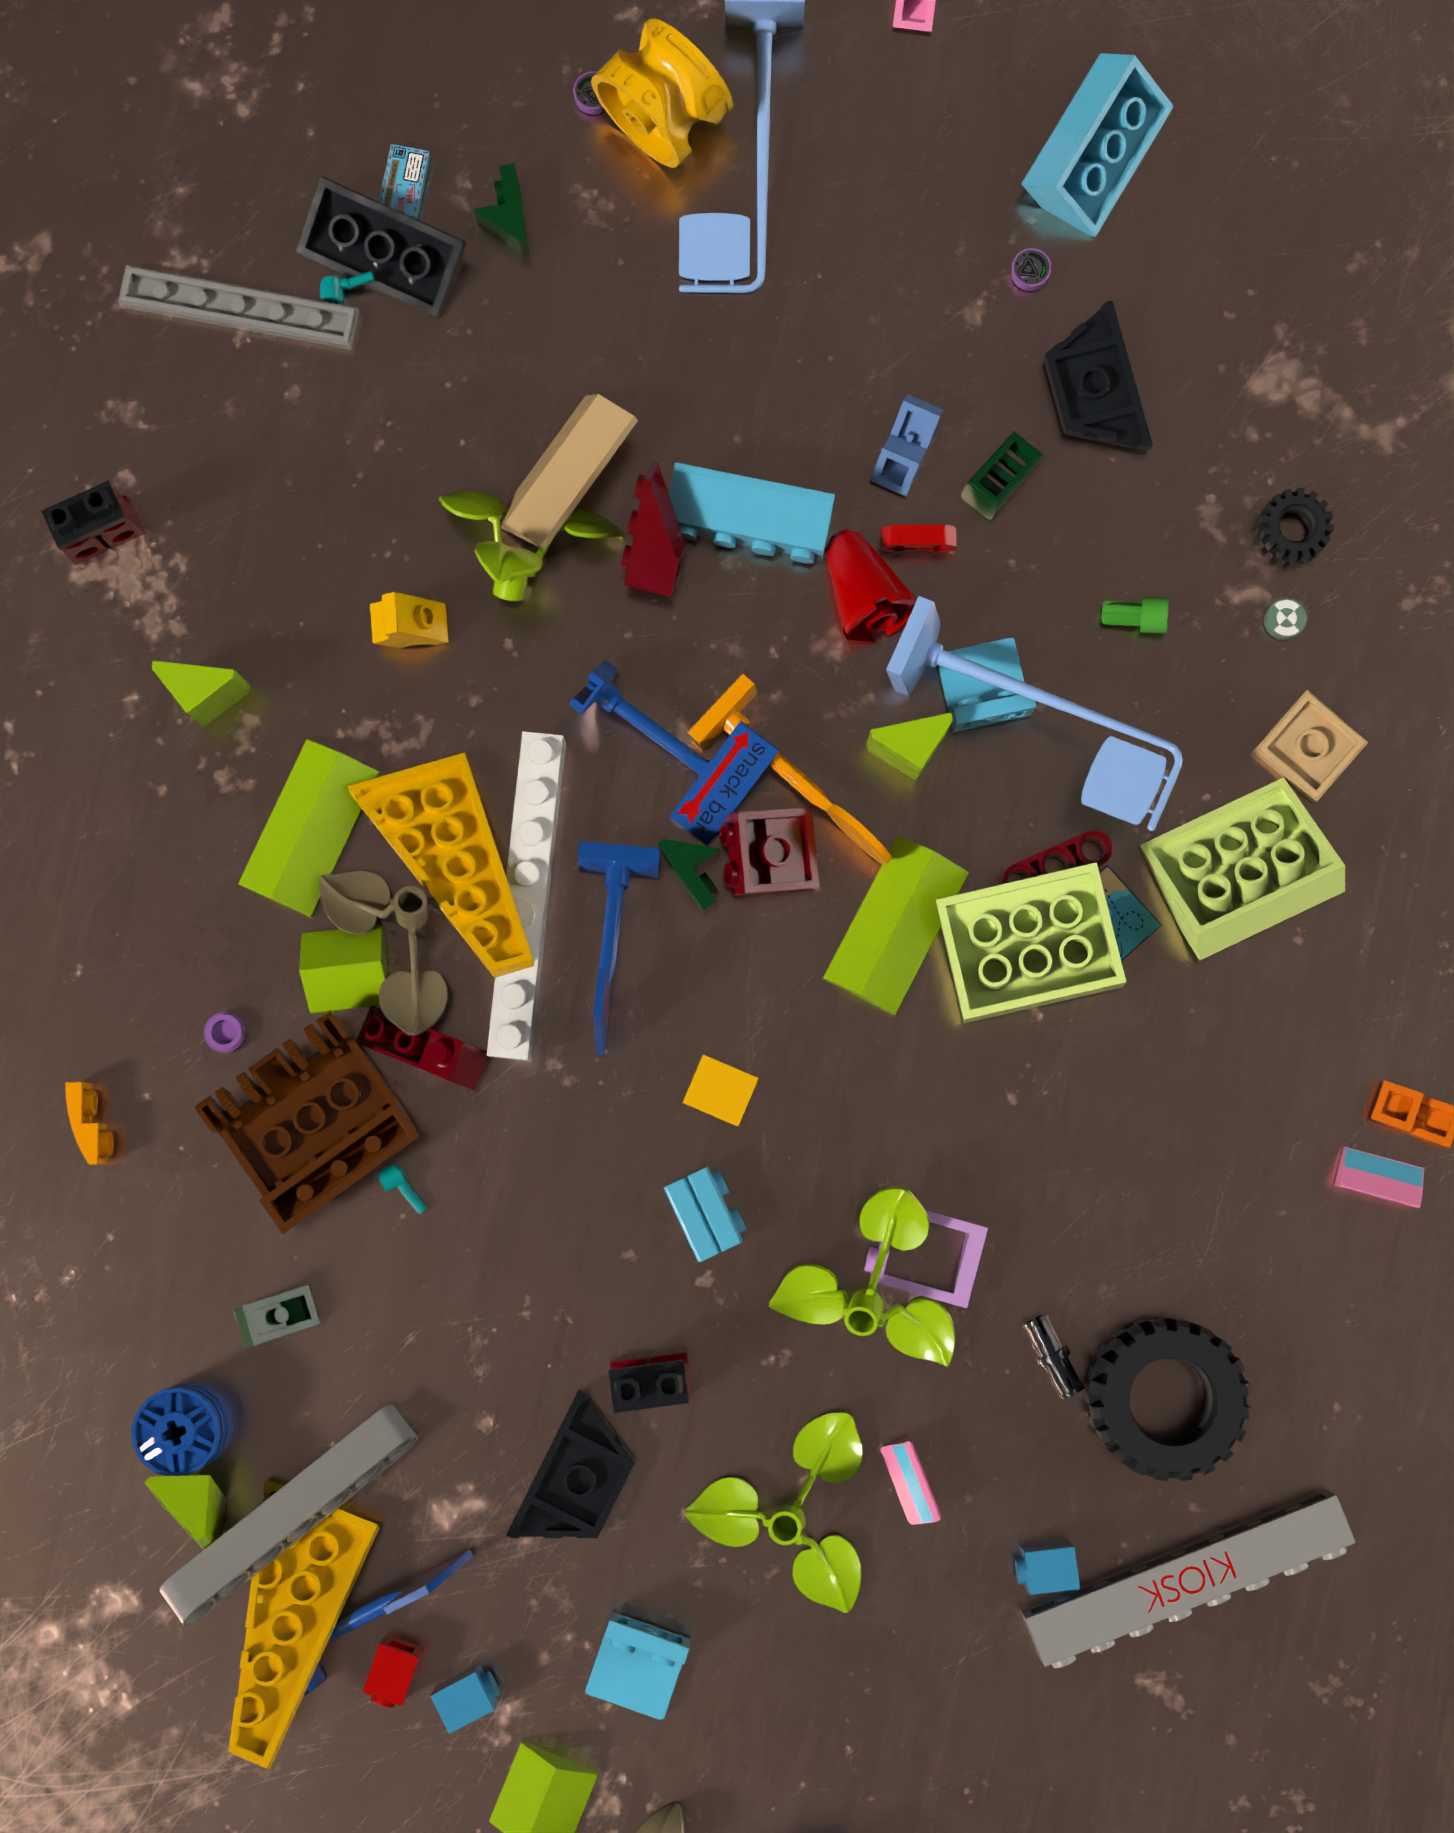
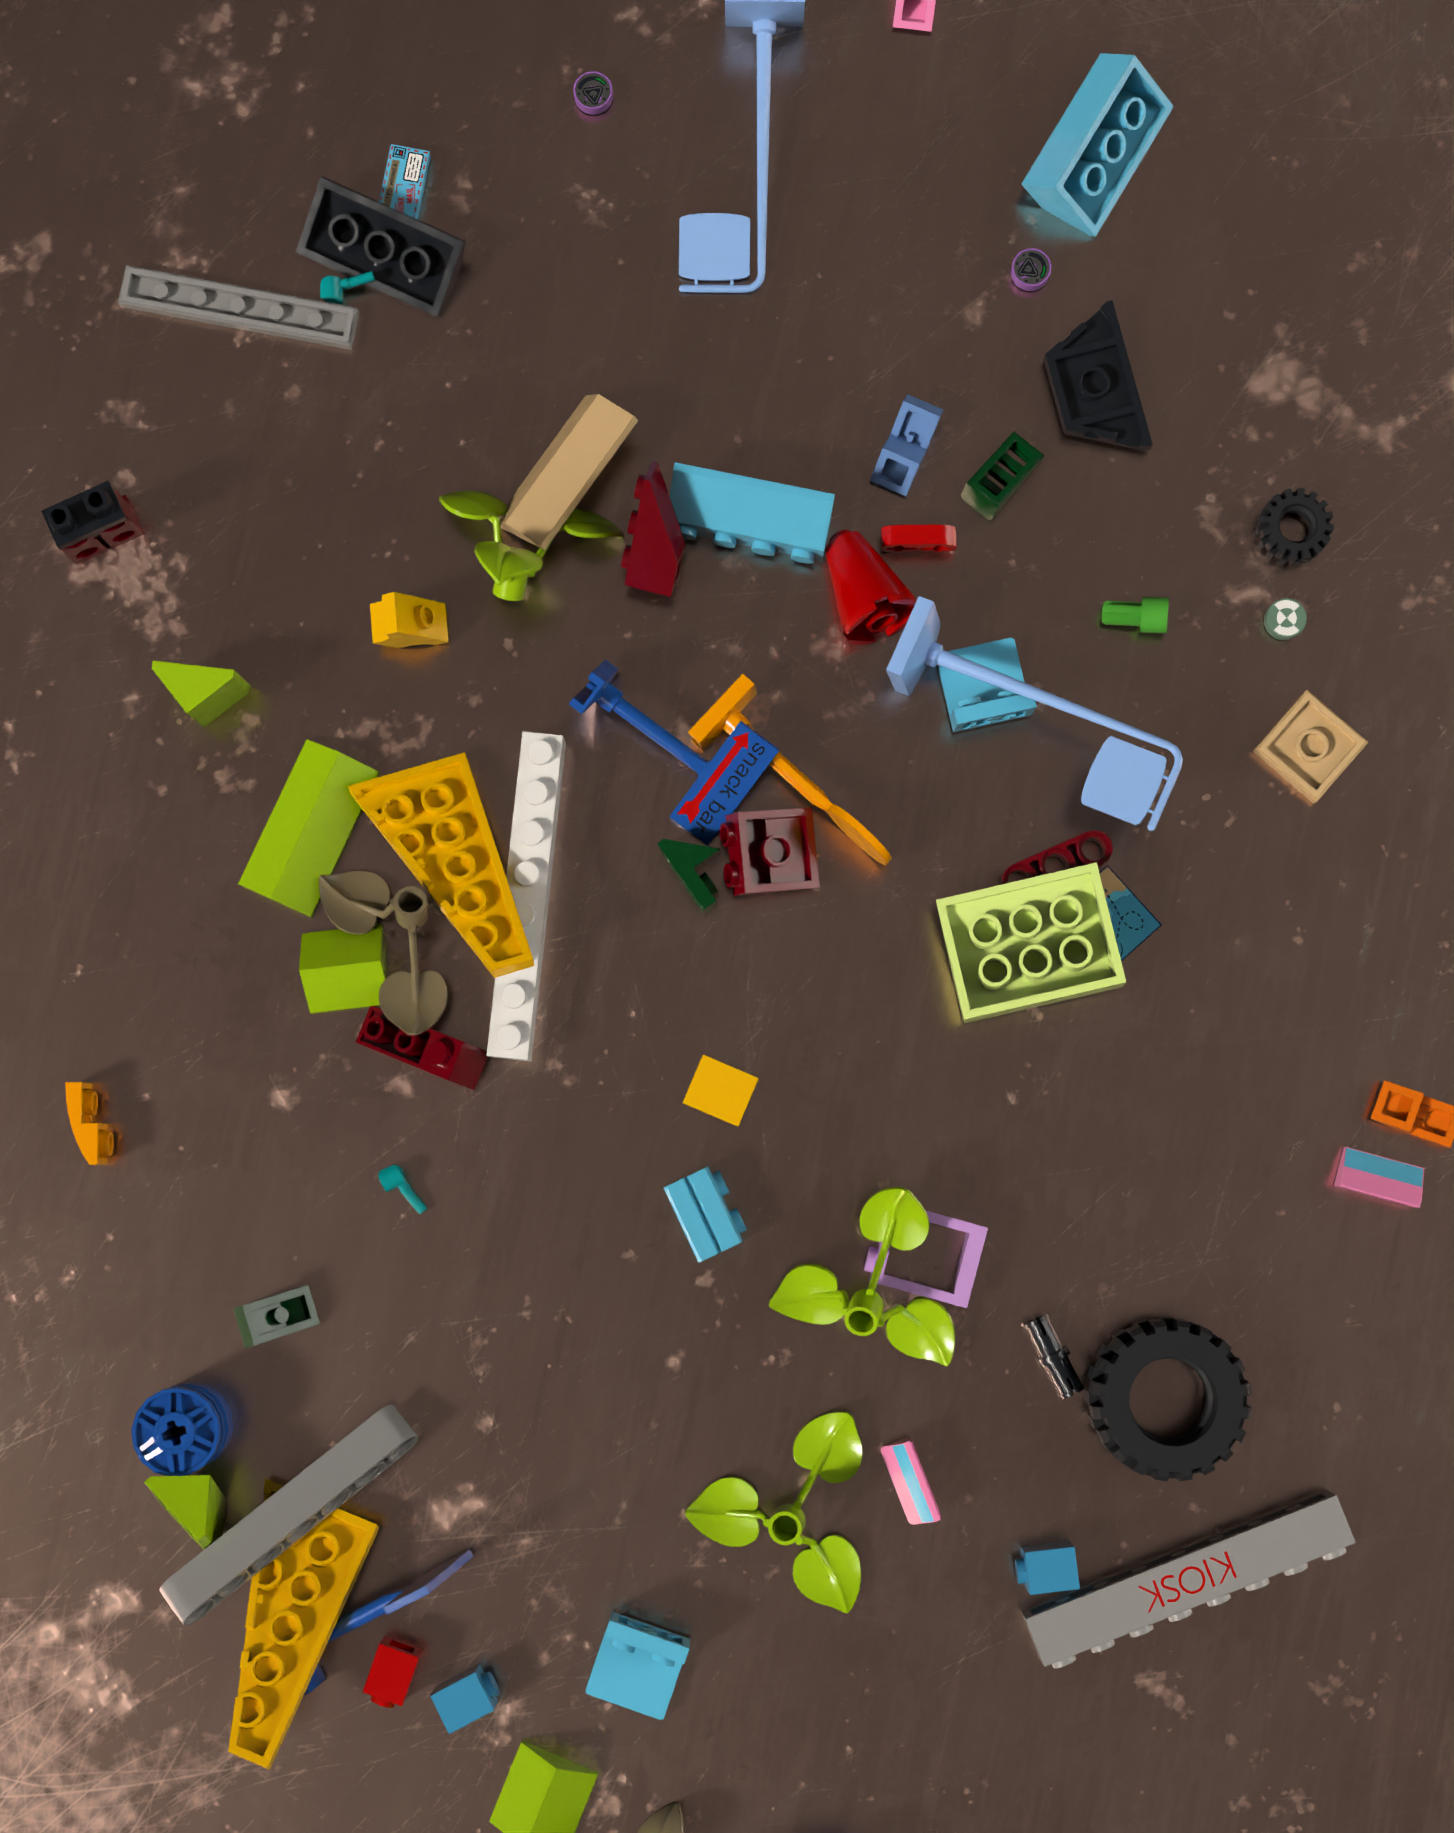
(225, 1032): medium lavender tile -> none
(310, 1122): reddish brown slope -> none
(507, 218): dark green slope -> none
(576, 1478): black wing -> none
(617, 864): blue piece -> none
(653, 1385): black hips -> none
(662, 92): yellow piece -> none
(895, 925): lime slope -> none
(910, 743): lime slope -> none
(1244, 868): yellowish green slope -> none

